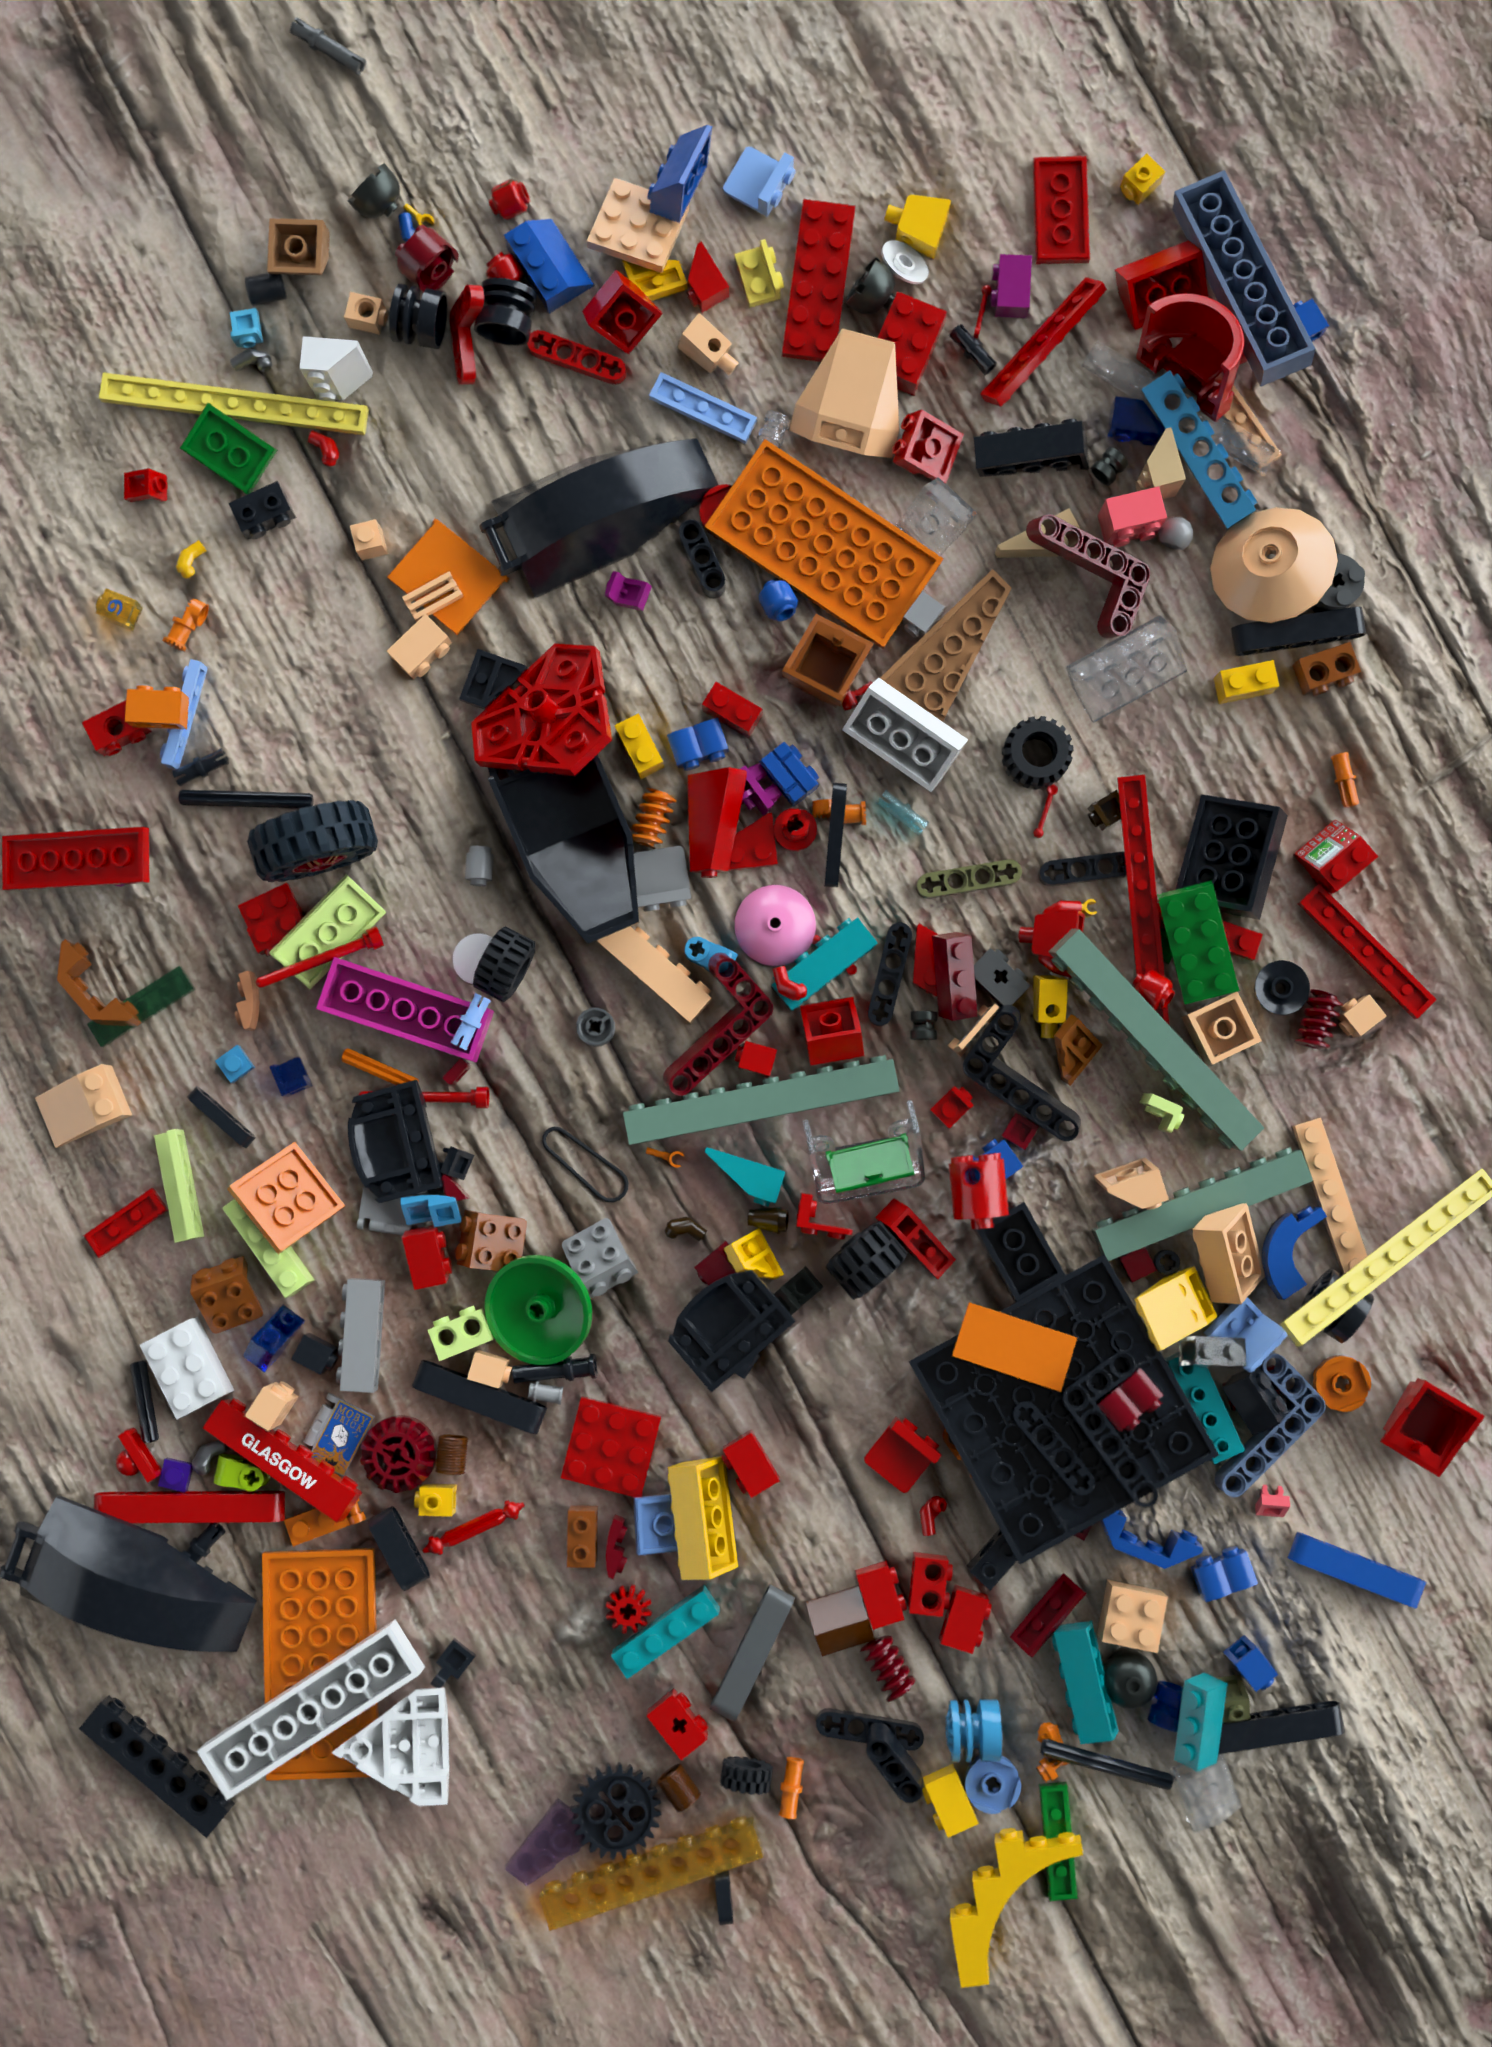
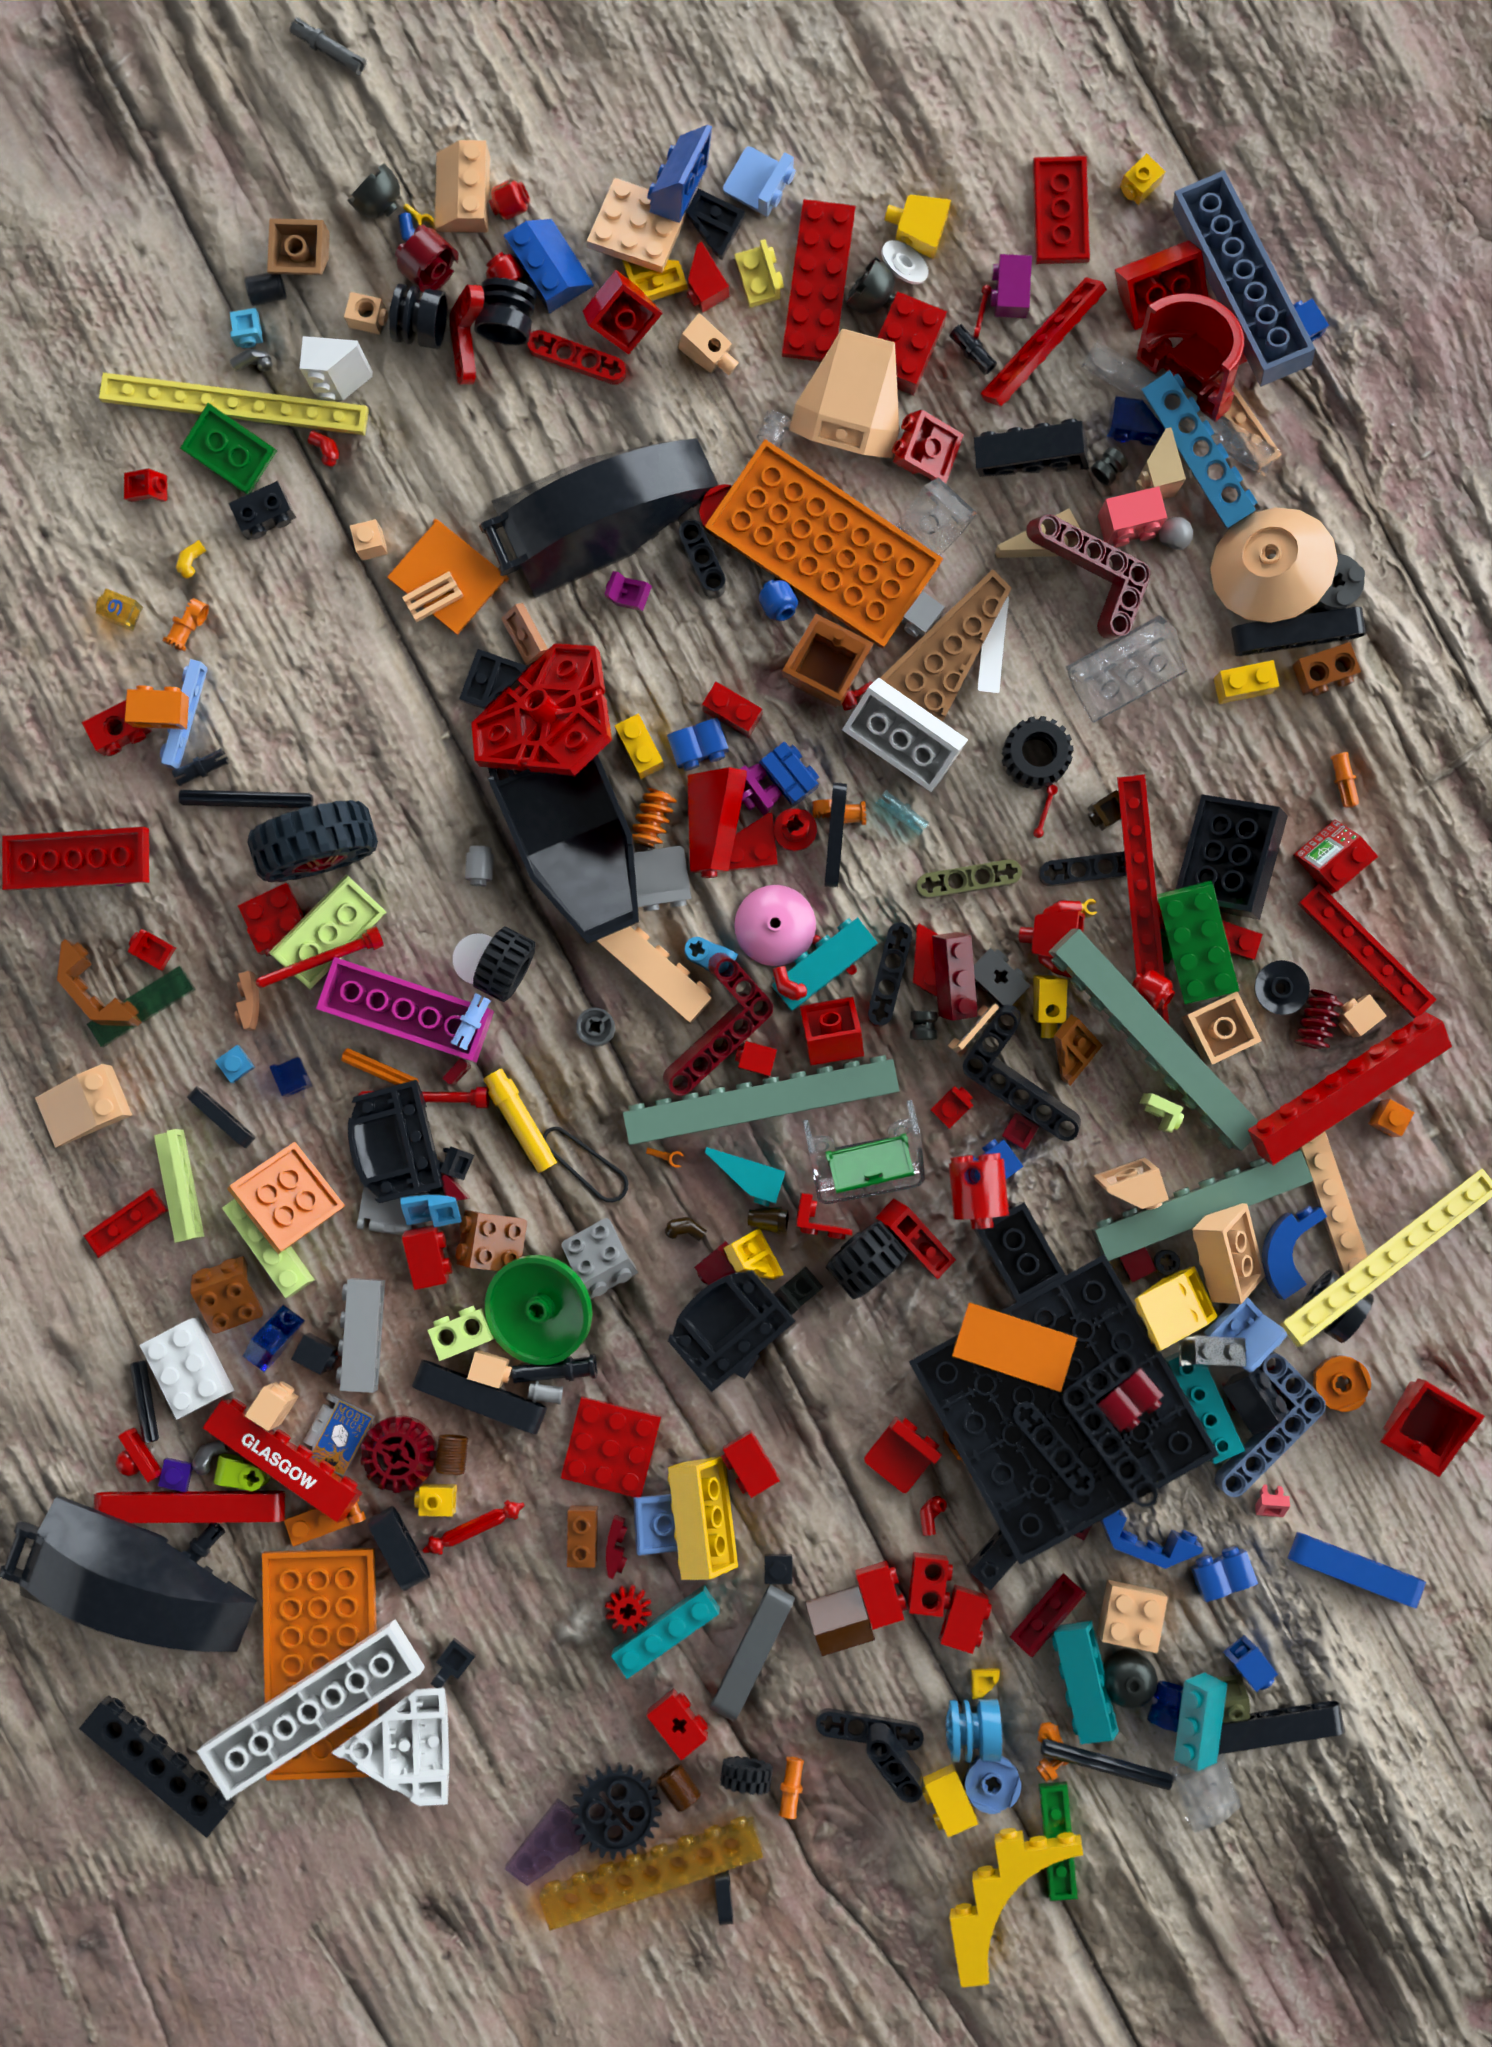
(151, 949): none -> red bracket
(420, 647): light nougat brick -> none
(462, 187): none -> light nougat slope
(506, 1097): none -> yellow piece
(524, 633): none -> nougat plate
(703, 407): light blue plate -> none
(715, 221): none -> black wing
(778, 1569): none -> black plate
(890, 1667): dark red piece -> none
(983, 1681): none -> yellow tile
(992, 654): none -> white sticker
(1349, 1088): none -> red brick
(1391, 1118): none -> orange brick

